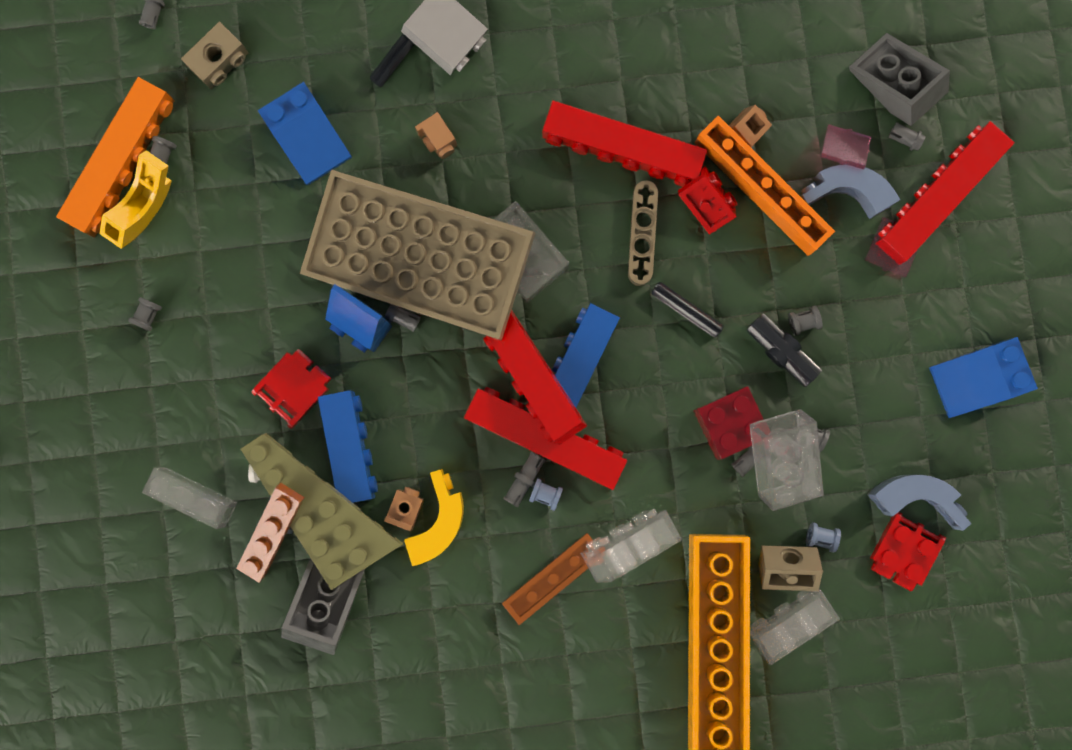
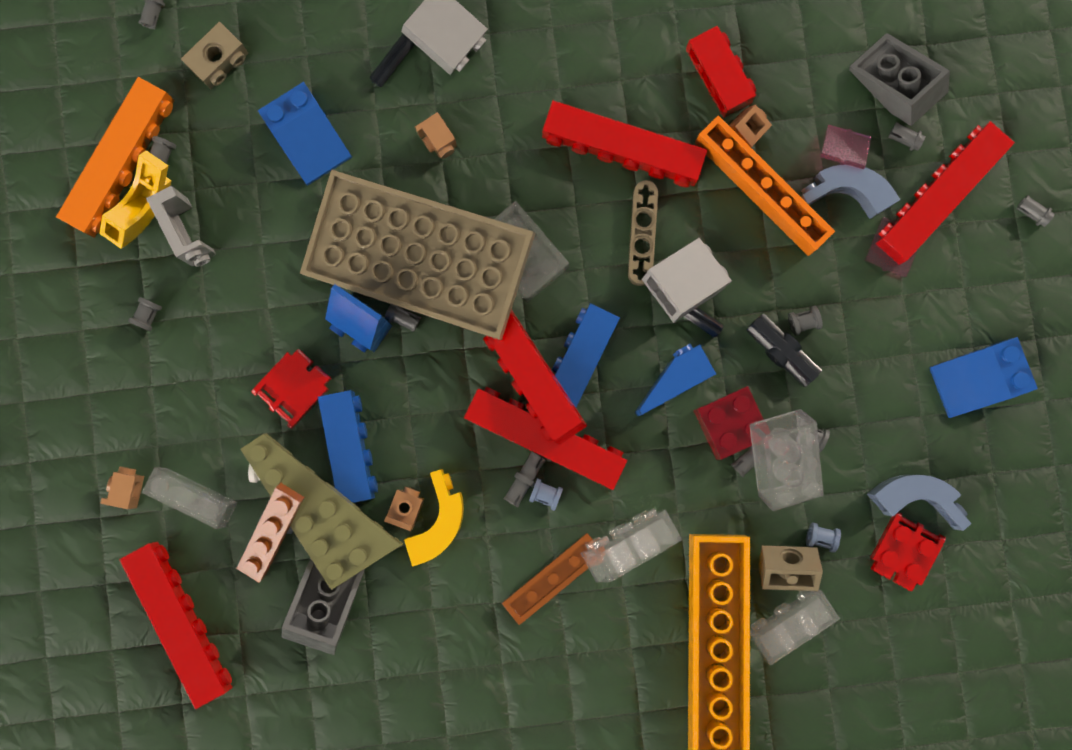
(124, 489): none -> medium nougat brick
(166, 208): none -> light grey panel
(176, 623): none -> red brick
(682, 373): none -> blue slope
(686, 279): none -> light grey brick
(709, 201): red bracket -> none
(721, 71): none -> red brick
(1035, 211): none -> dark grey pin

